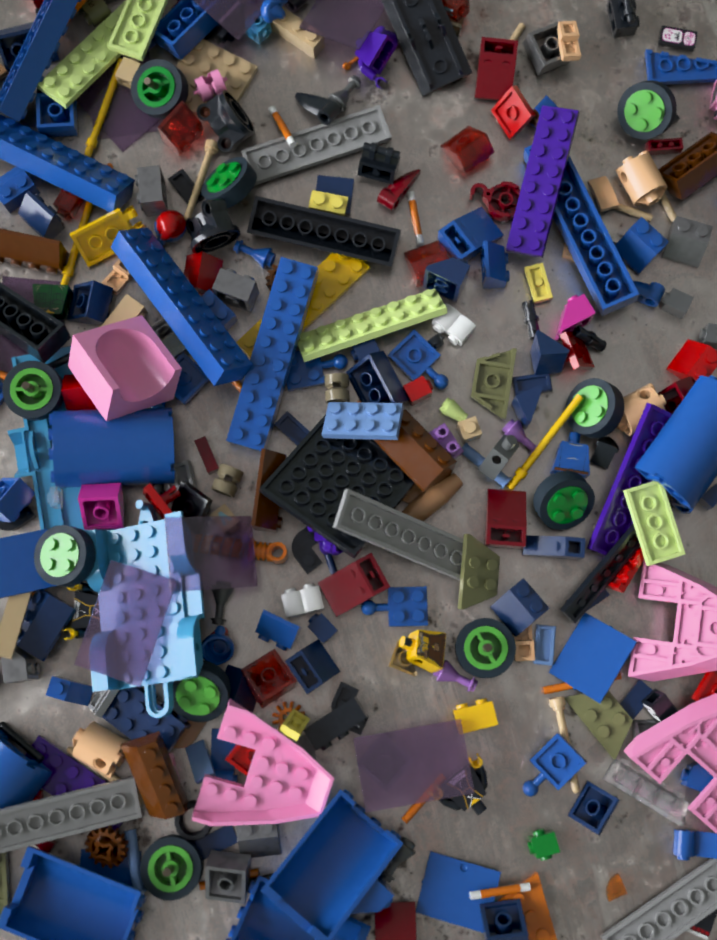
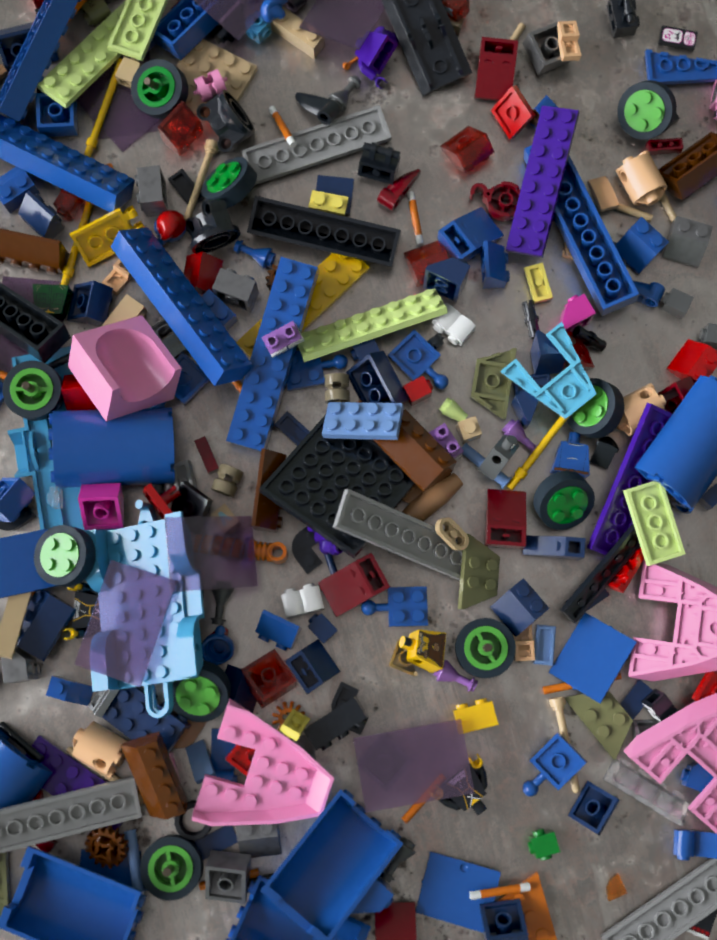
(280, 338): none -> medium lavender hips
(452, 532): none -> tan plate
(565, 391): none -> medium azure wing

